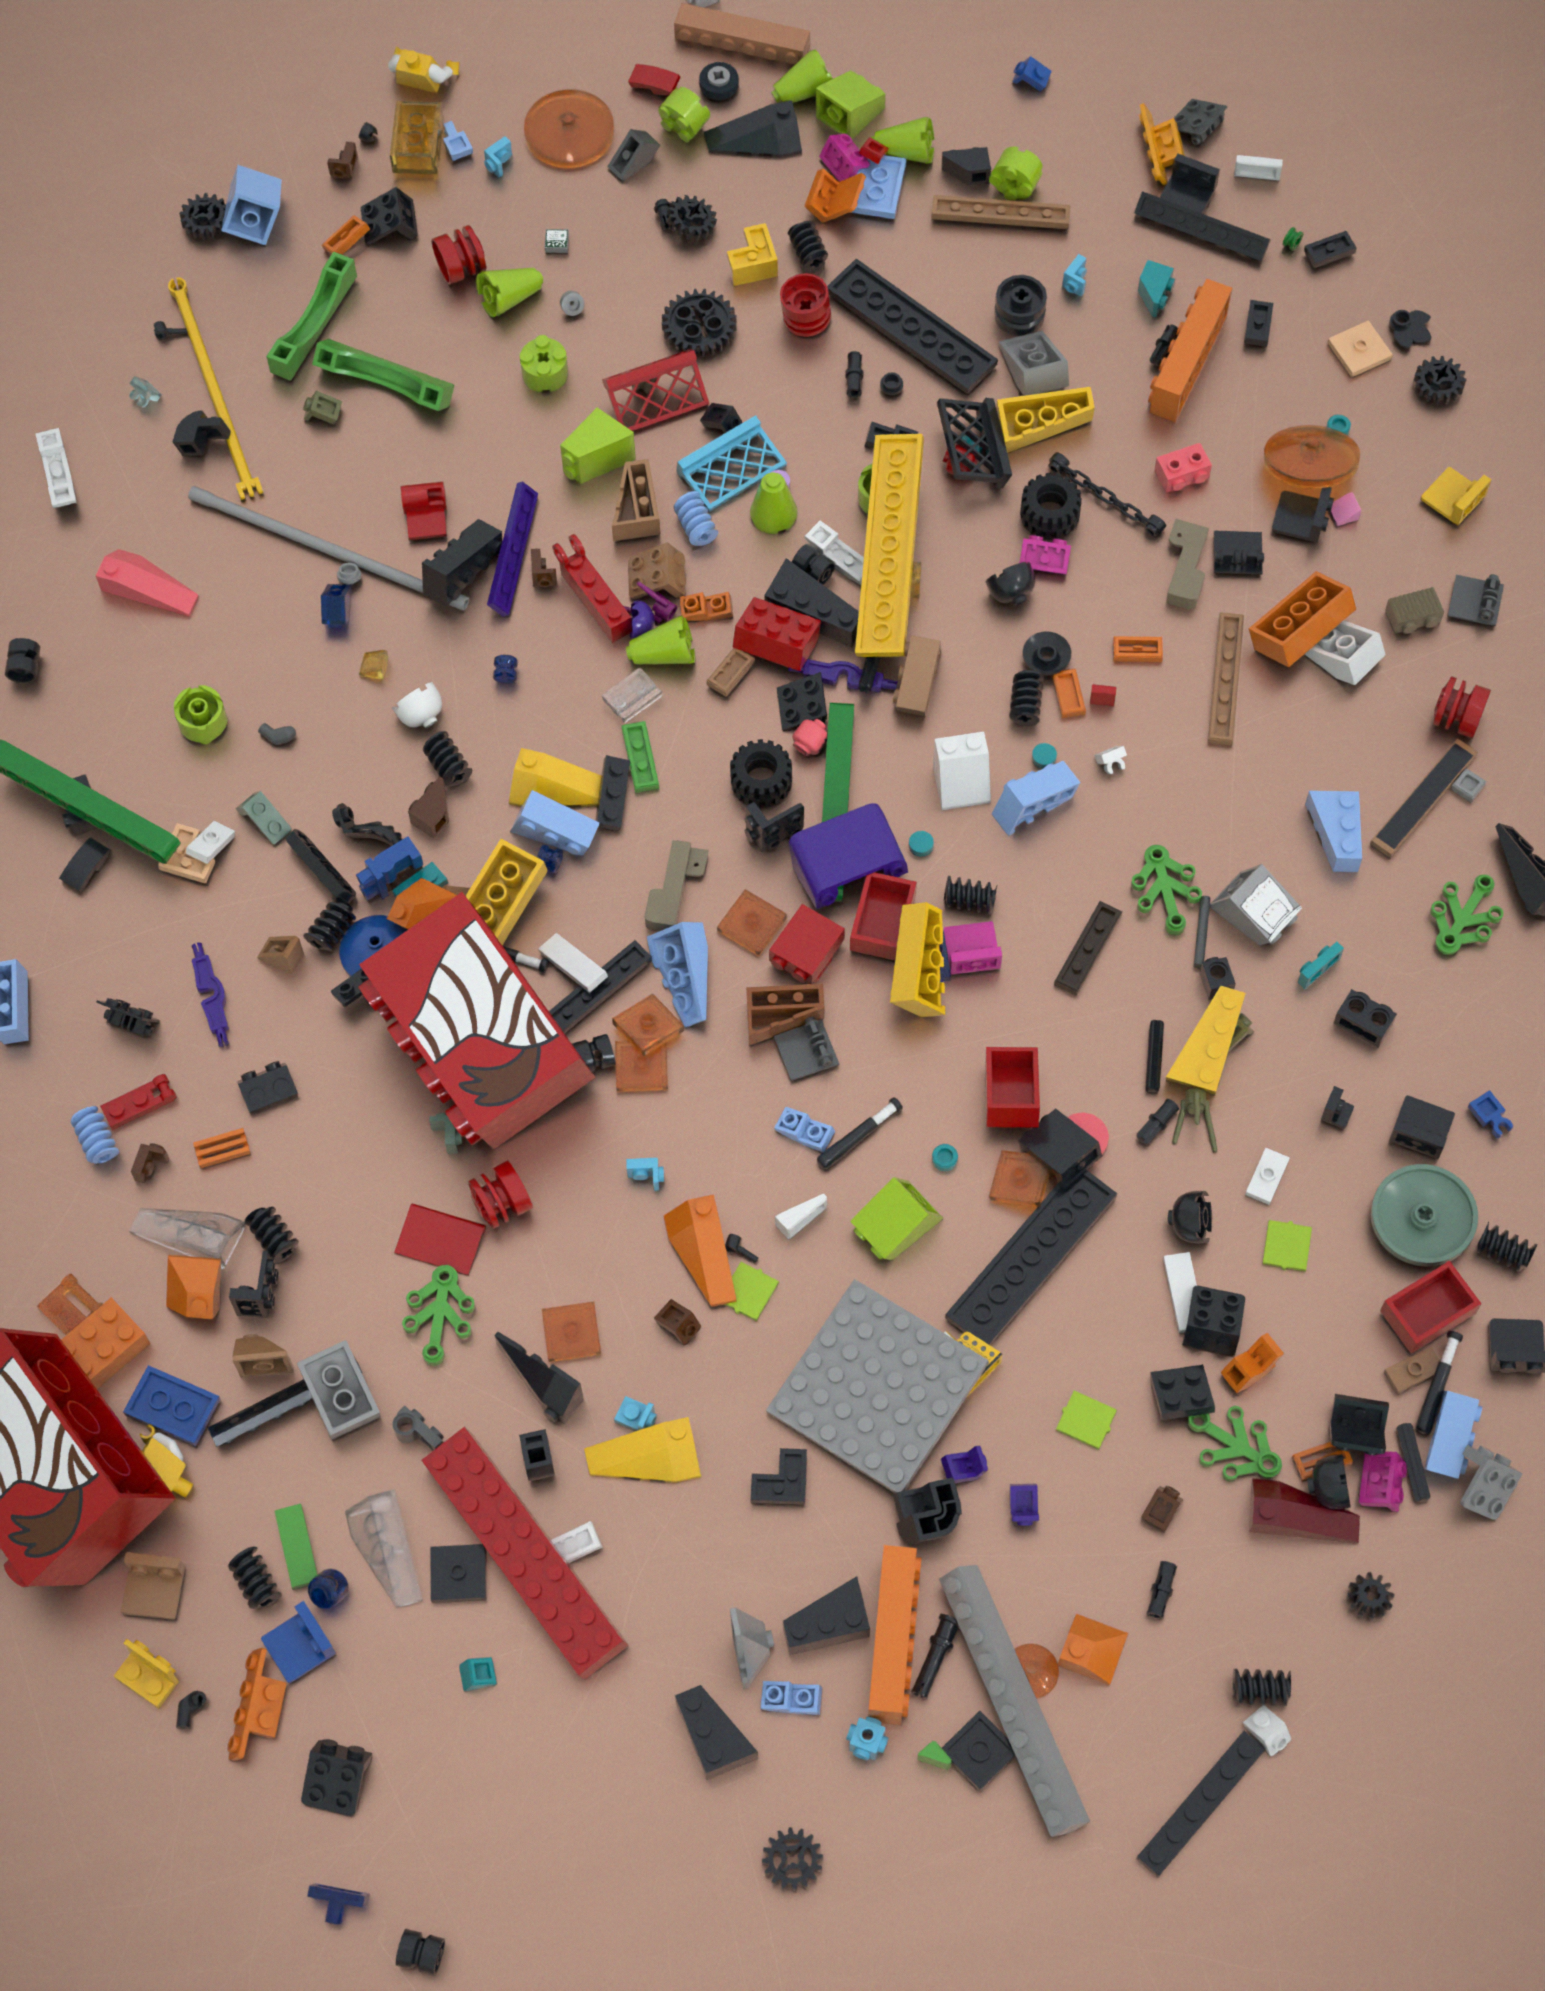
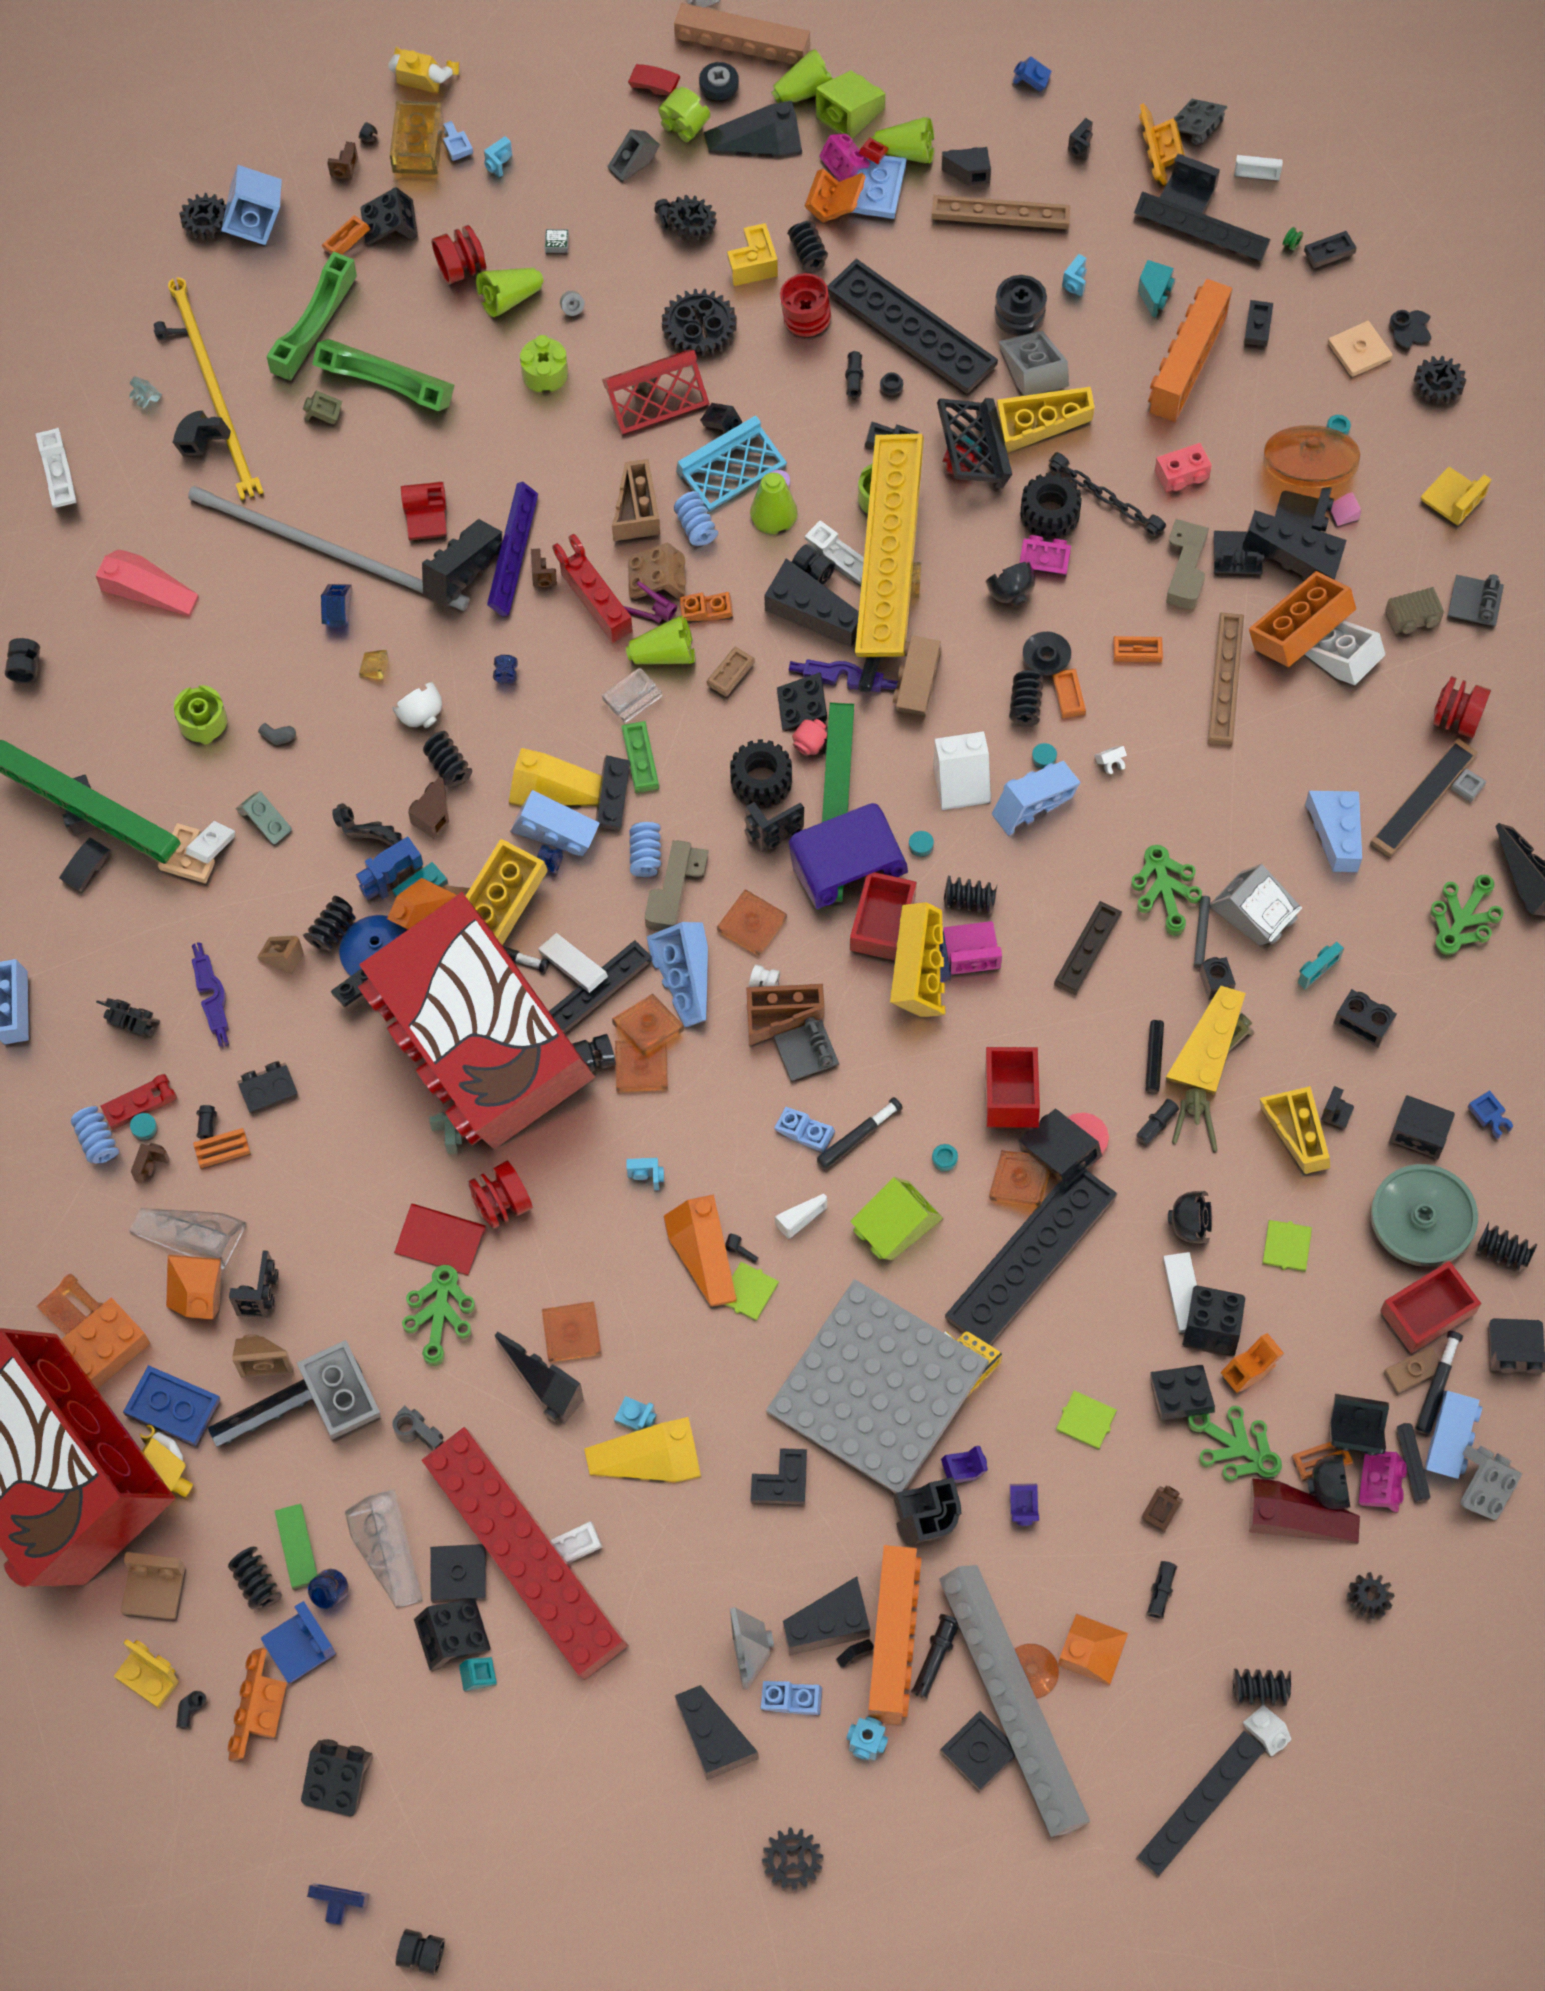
(143, 1126): none -> teal tile
(206, 1121): none -> black pin
(271, 1234): black piece -> none
(320, 865): black beam -> none
(348, 573): light grey plate -> none
(451, 1632): none -> black bracket
(537, 1455): black brick -> none
(569, 128): clear orange dish -> none
(596, 447): lime slope -> none
(641, 618): dark purple hair -> none
(644, 849): none -> light blue piece
(678, 1321): reddish brown bracket -> none
(762, 977): none -> white wheel
(776, 634): red piece -> none
(806, 945): red brick -> none
(853, 1651): none -> black tile
(935, 1756): bright green slope -> none
(1016, 173): lime brick -> none
(1080, 139): none -> black bracket
(1103, 695): red tile -> none
(1162, 344): black axle -> none
(1267, 1176): white plate -> none
(1295, 545): none -> black wedge
(1299, 1127): none -> yellow wedge

